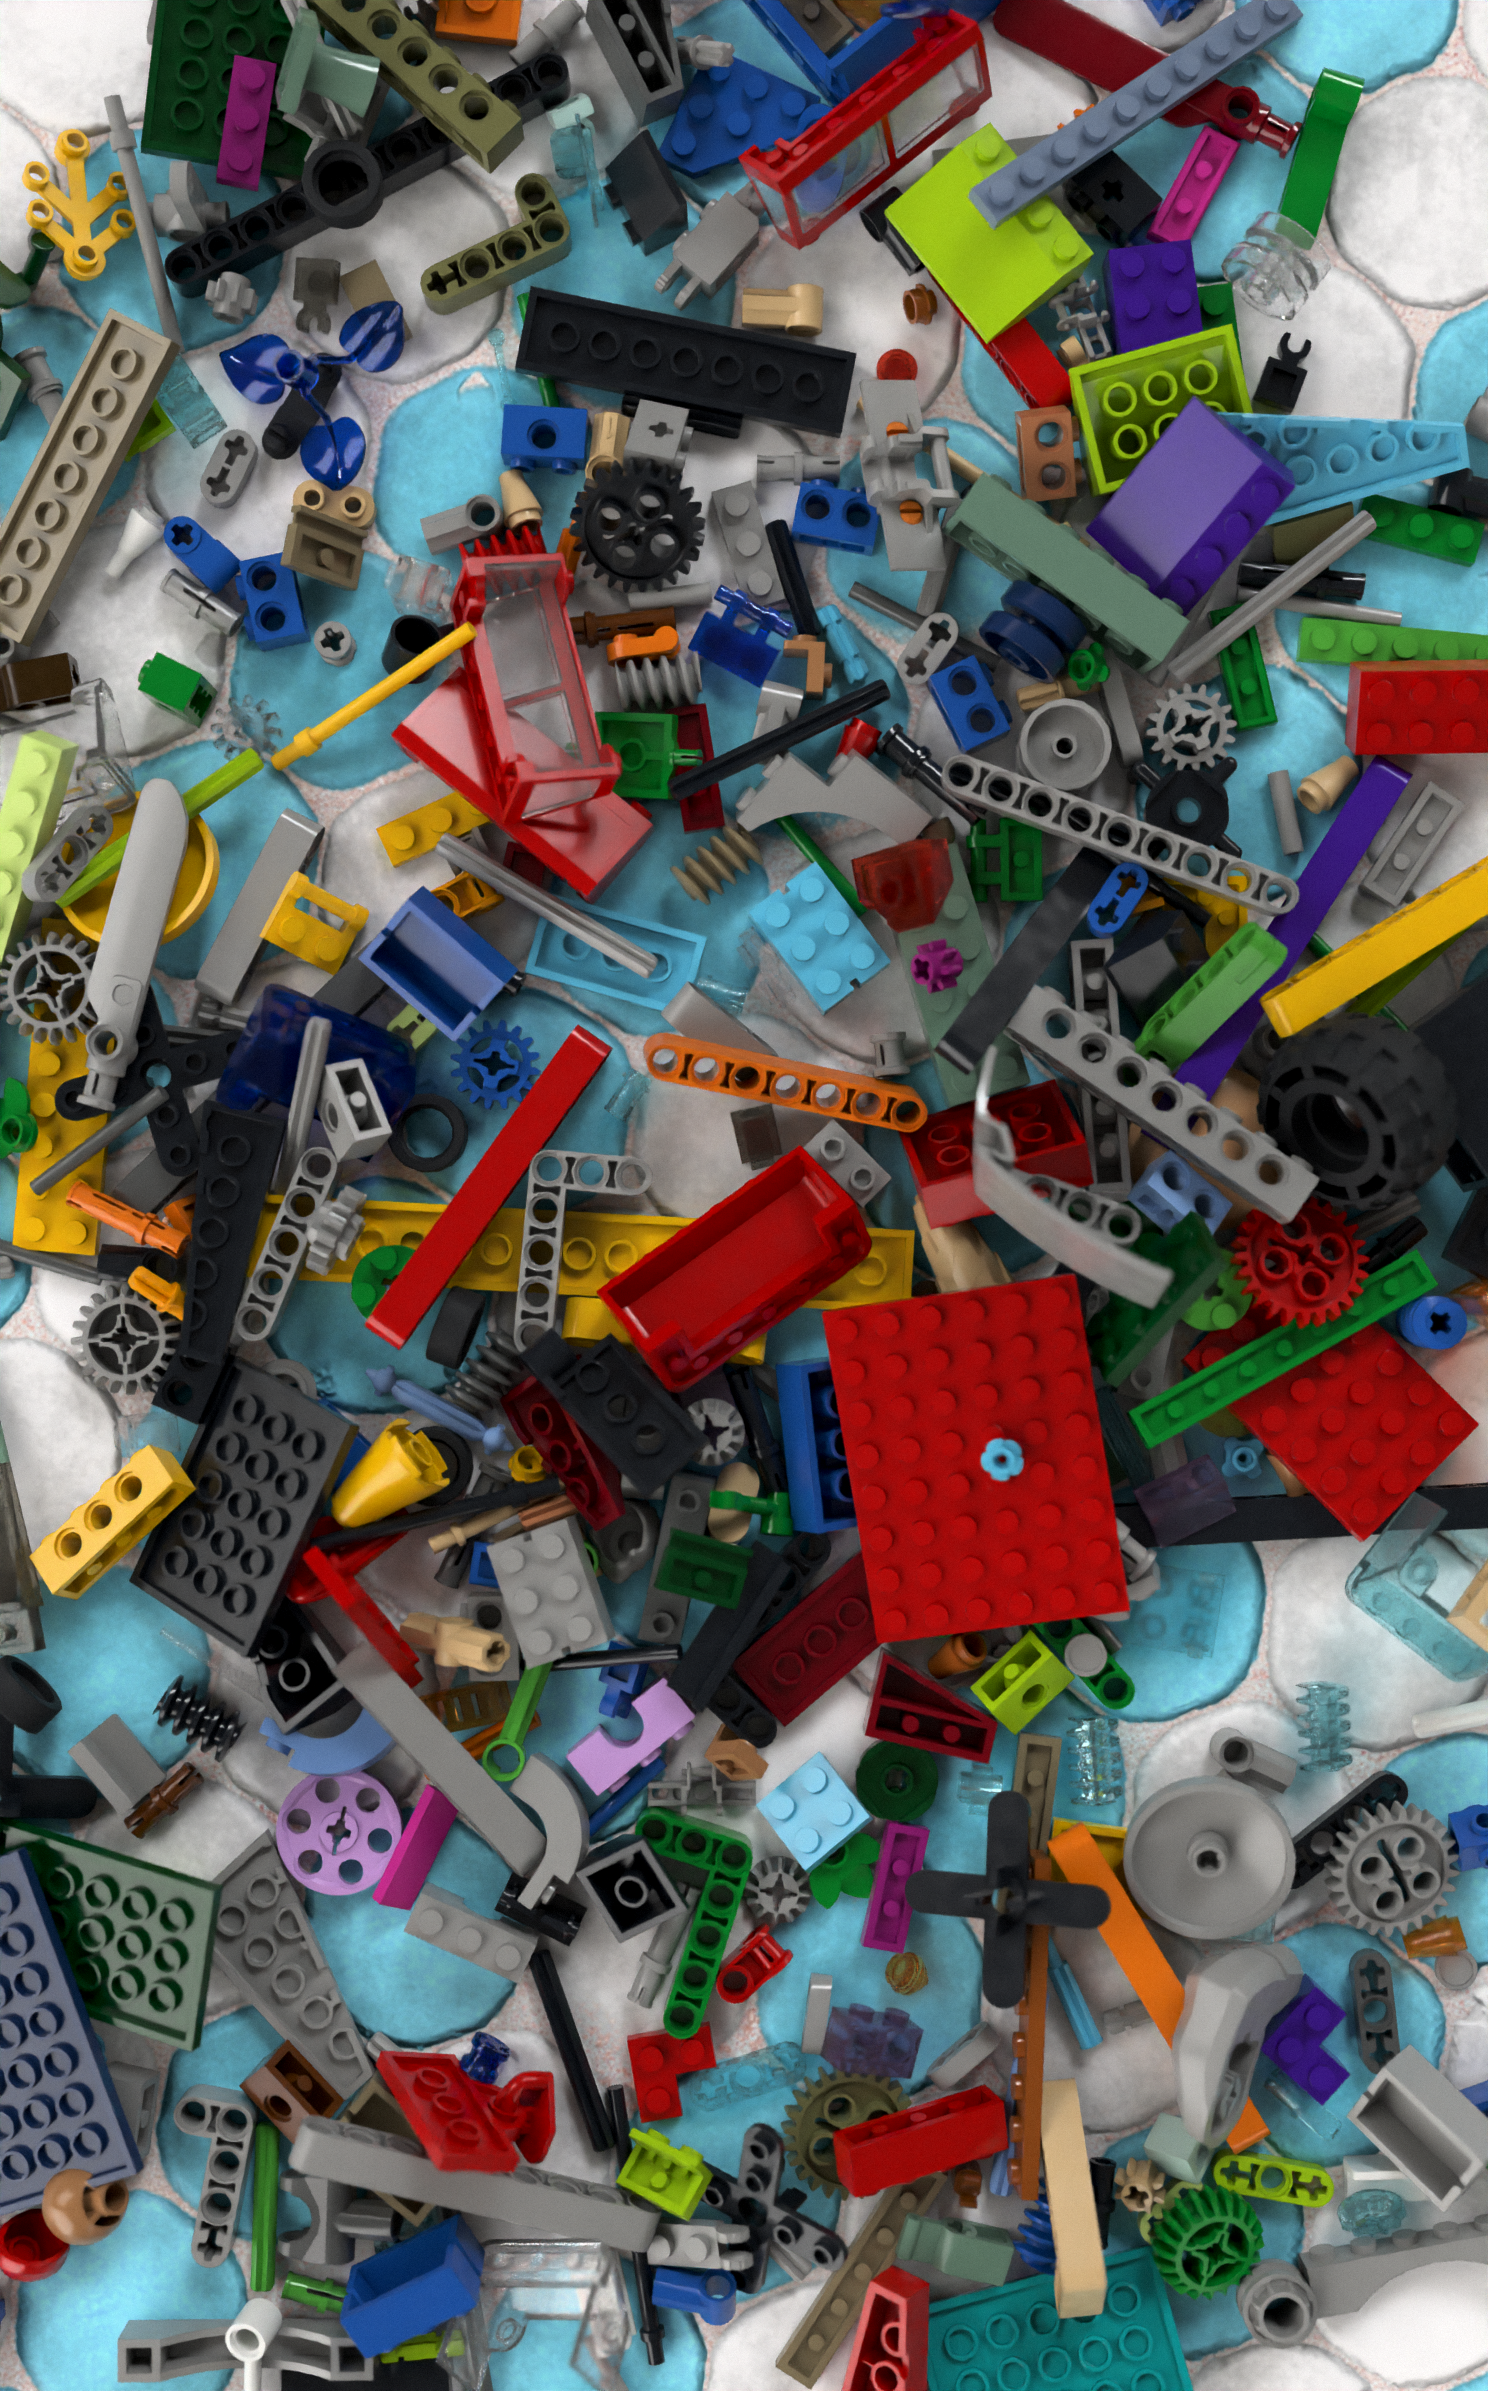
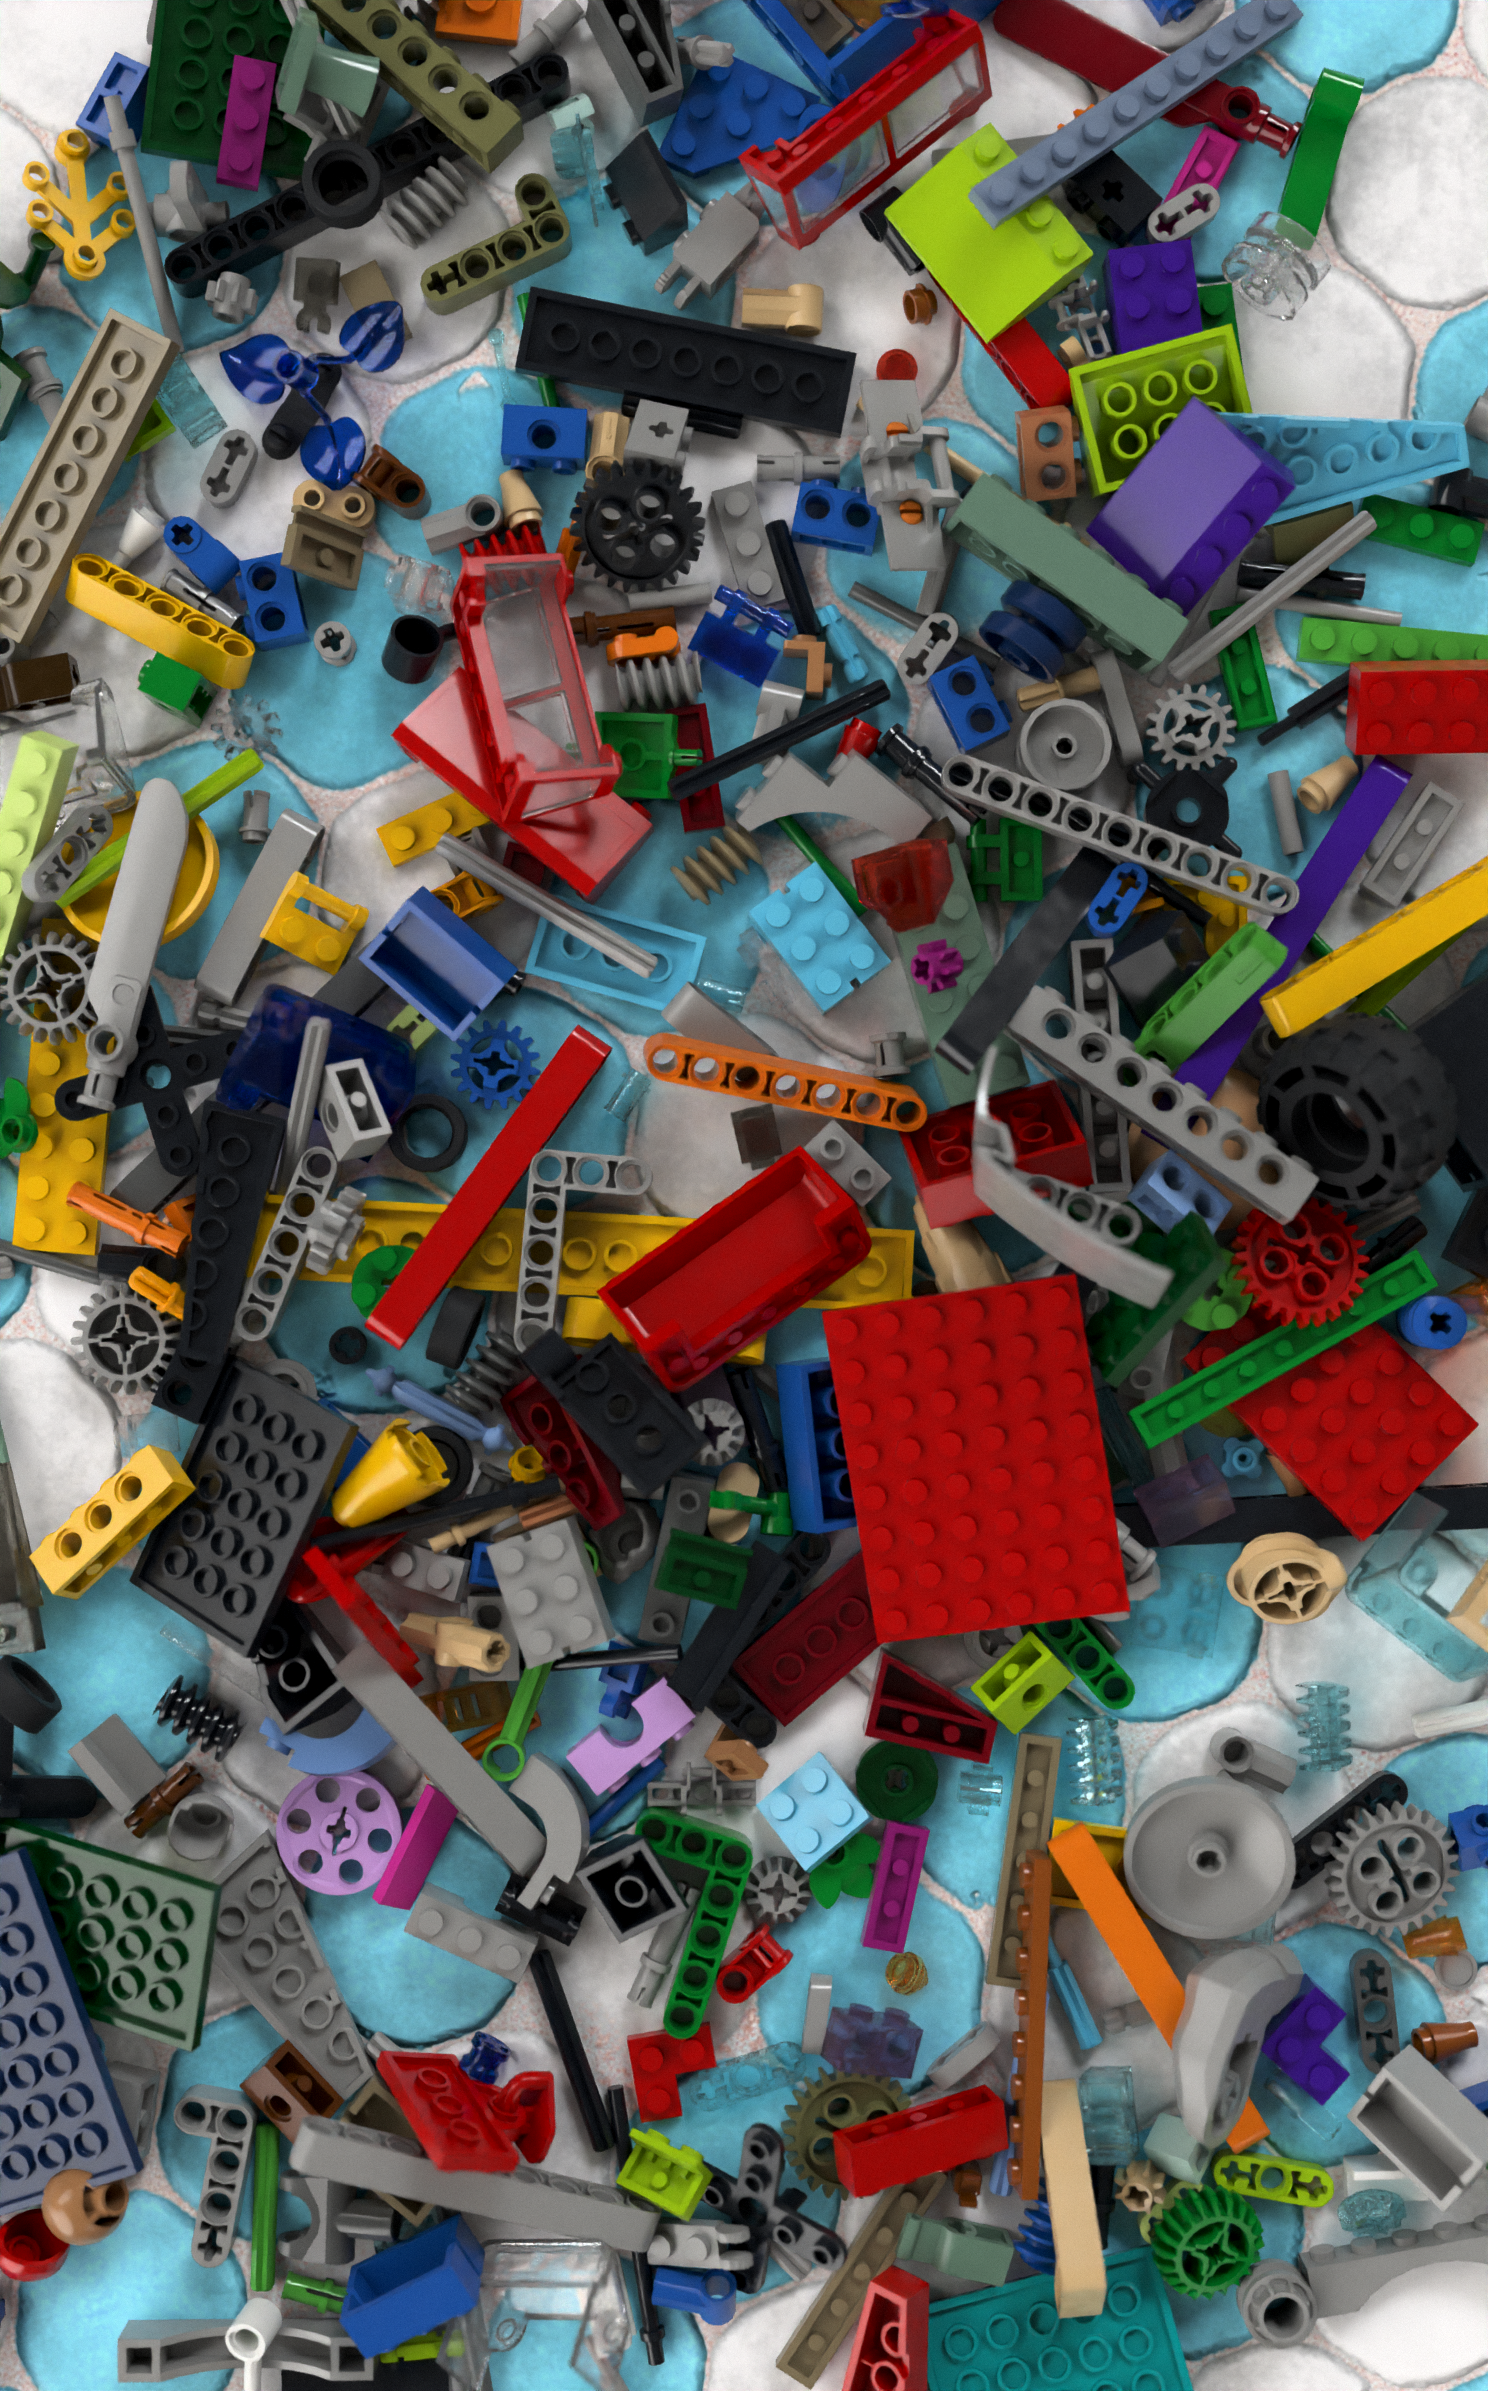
(99, 1140): dark grey bar -> none
(123, 78): none -> blue hinge
(159, 620): none -> yellow beam
(200, 1826): none -> light grey hair
(255, 817): none -> light grey pin
(311, 739): yellow bar -> none
(341, 1356): none -> black bush
(388, 479): none -> reddish brown piece
(422, 1570): none -> light grey hinge
(426, 203): none -> light grey piece
(958, 1655): dark orange cone -> none
(1007, 1448): medium azure plate -> none
(1034, 1900): black piece -> none
(1085, 1654): light grey piece -> none
(1088, 666): green plate -> none
(1109, 2115): none -> clear light blue brick
(1177, 208): none -> light grey beam
(1282, 378): black plate -> none
(1286, 1578): none -> tan piece
(1310, 708): none -> black axle
(1443, 2040): none -> dark orange cone

